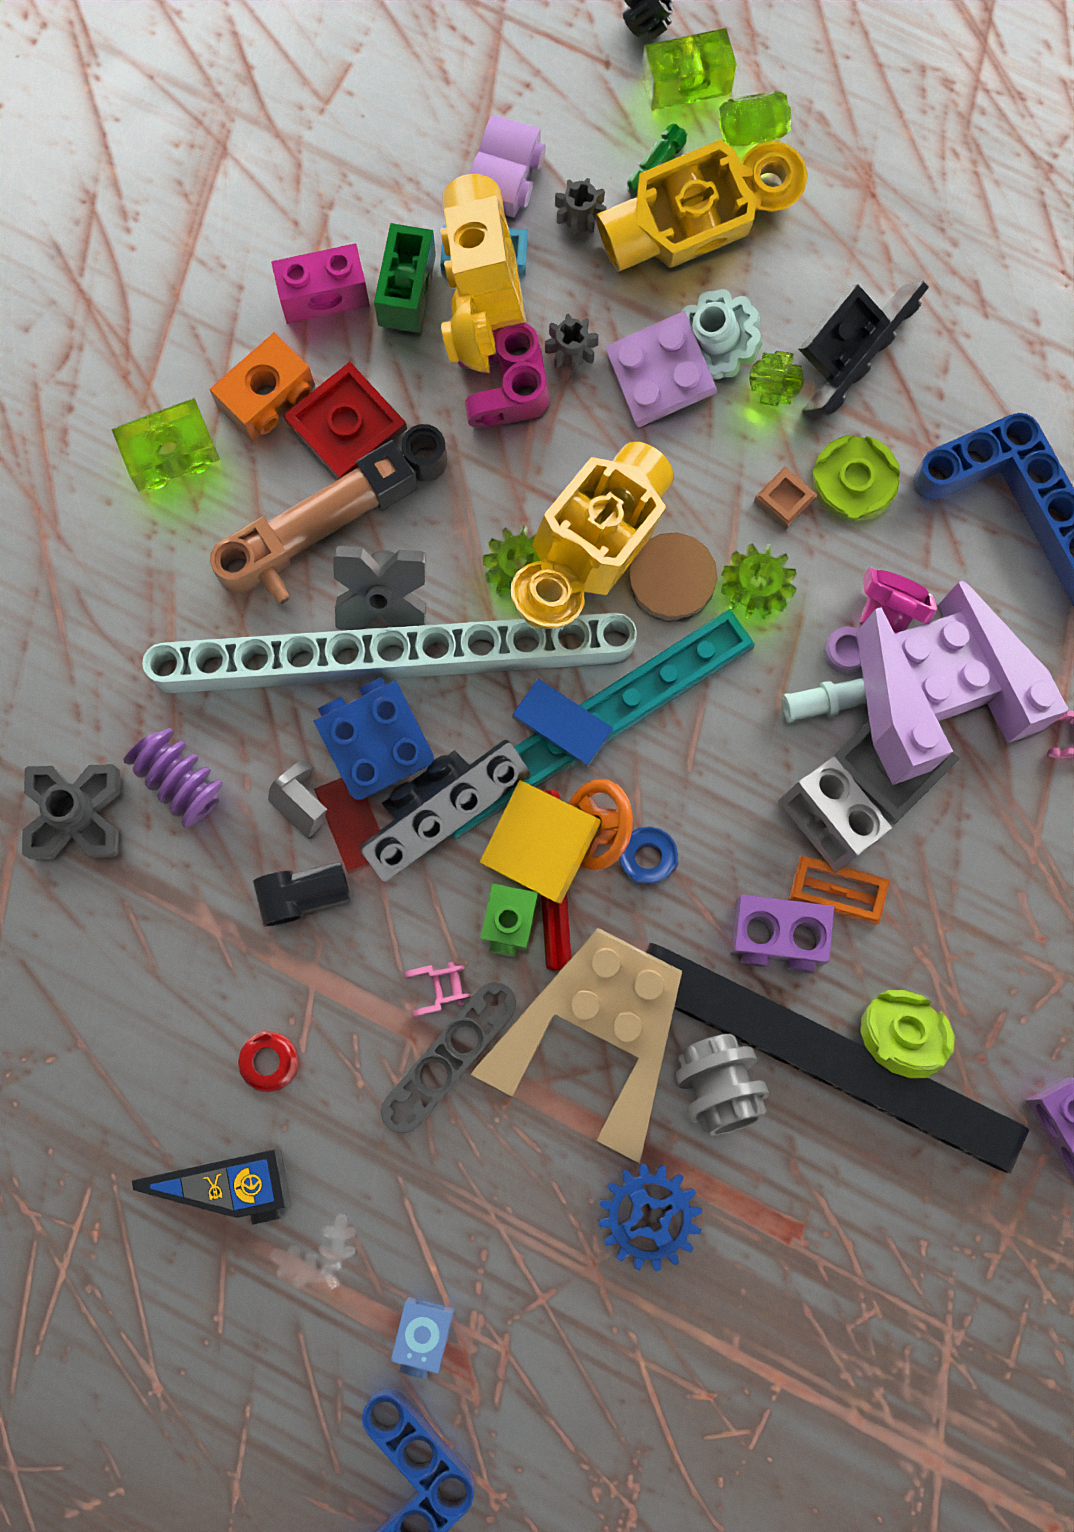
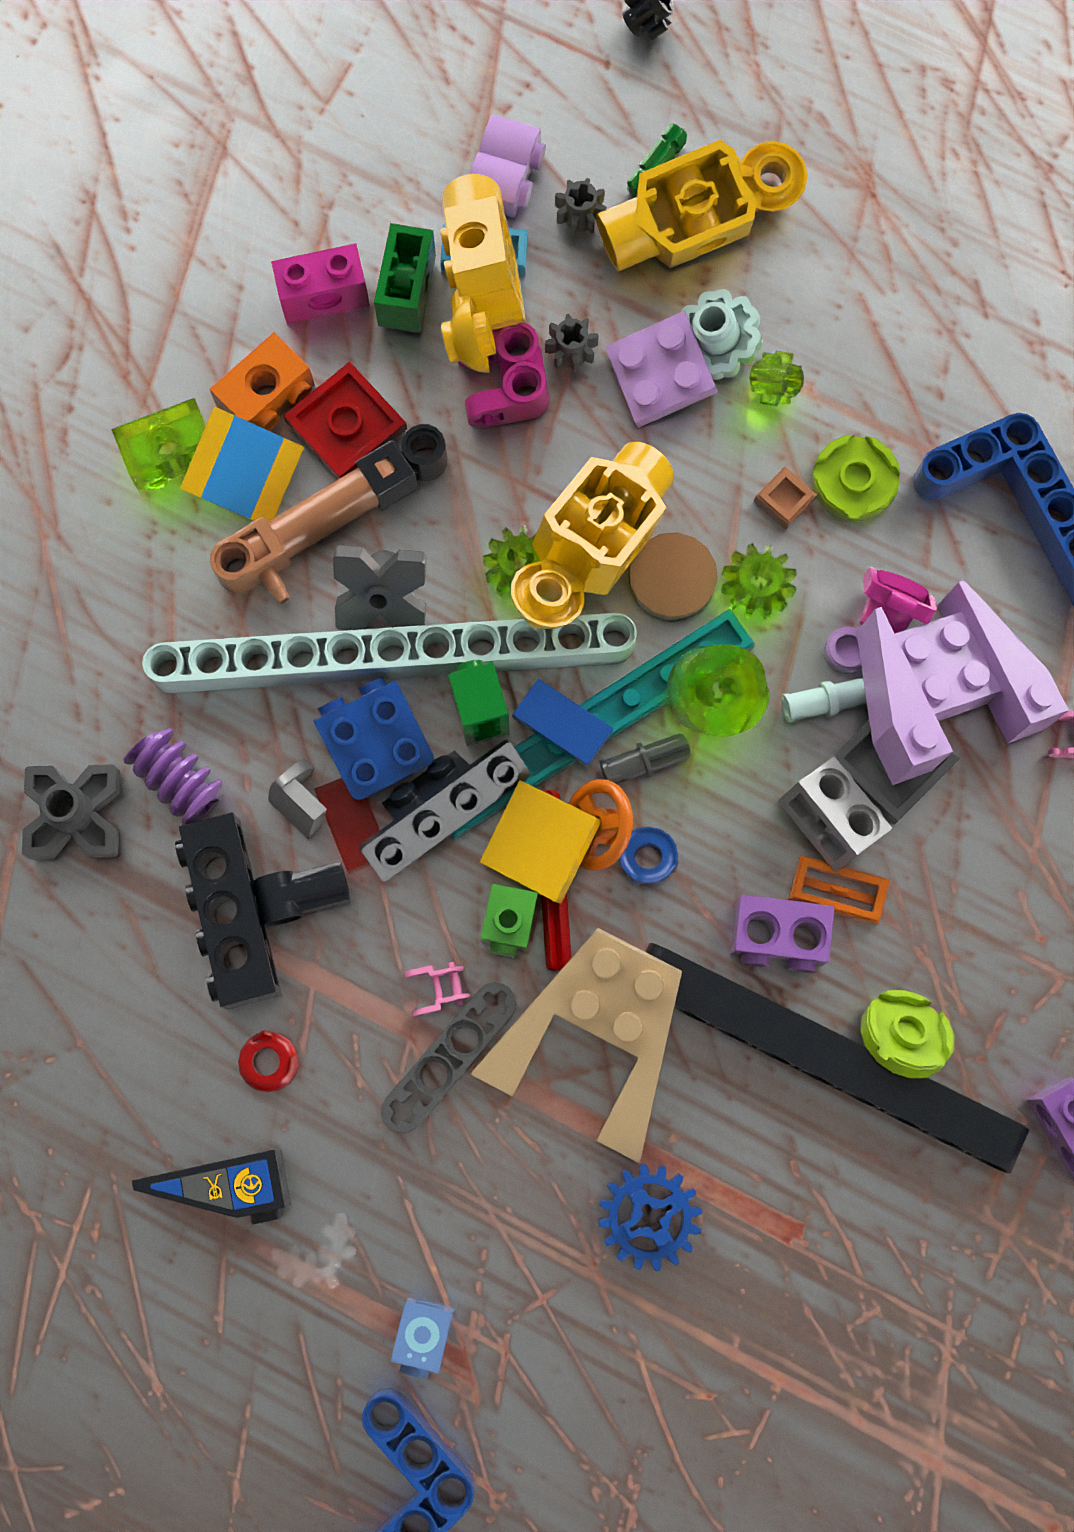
(241, 466): none -> sticker
(257, 978): none -> black brick
(479, 702): none -> green brick
(645, 759): none -> dark grey axle
(688, 69): clear neon green brick -> none
(722, 1084): light grey piece -> none
(739, 678): none -> clear neon green brick
(755, 118): clear neon green gear -> none
(851, 338): black bracket -> none

